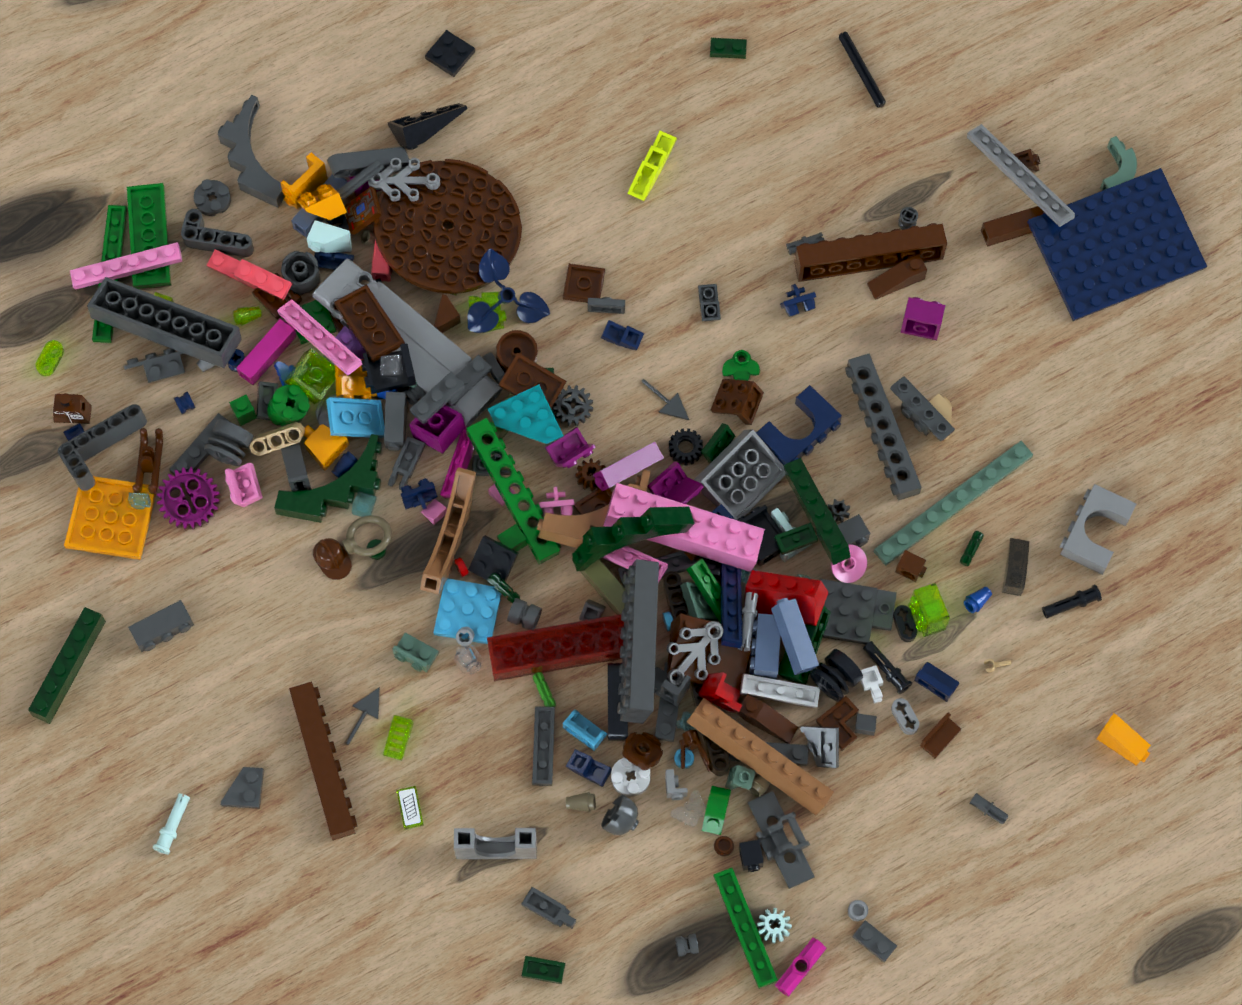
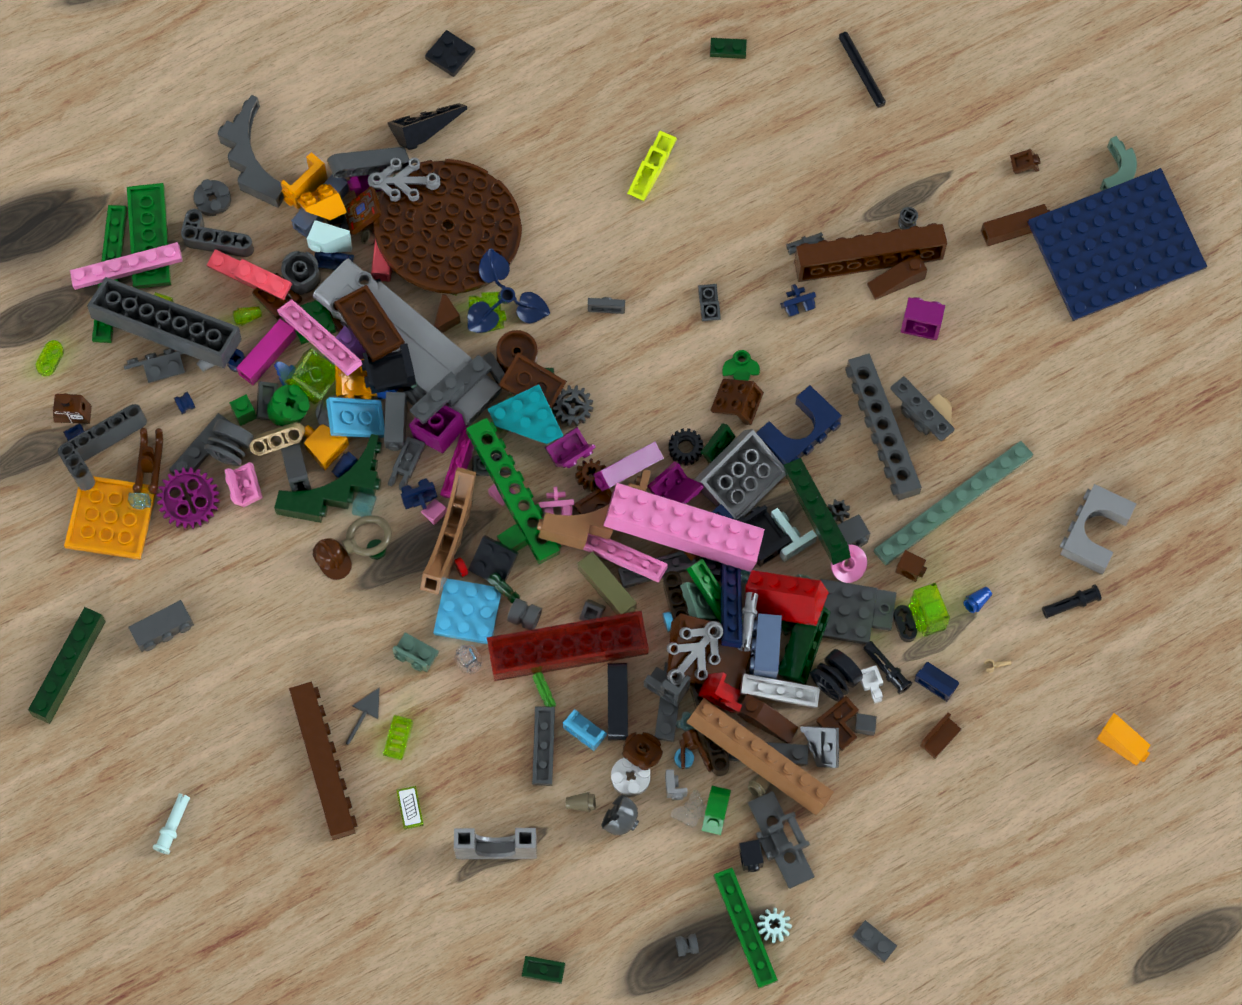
(246, 789): dark grey wing -> none
(360, 179): dark grey axle -> none
(390, 365): clear plate -> none
(464, 630): light grey bush -> none
(548, 908): dark grey hinge -> none
(583, 283): reddish brown tile -> none
(588, 768): dark blue slope -> none
(622, 336): dark blue slope -> none
(629, 530): dark green arch -> none
(638, 641): dark grey brick -> none
(673, 407): dark grey piece -> none
(723, 846): reddish brown plate -> none
(740, 777): sand green bracket -> none
(792, 976): dark pink piece -> none
(794, 636): sand blue brick -> none
(796, 538): dark green plate -> none
(857, 910): light grey tile -> none
(901, 719): light grey beam -> none
(971, 548): dark green axle -> none
(989, 809): dark grey axle -> none
(1016, 567): clear smoke slope -> none
(1021, 175): light grey plate -> none

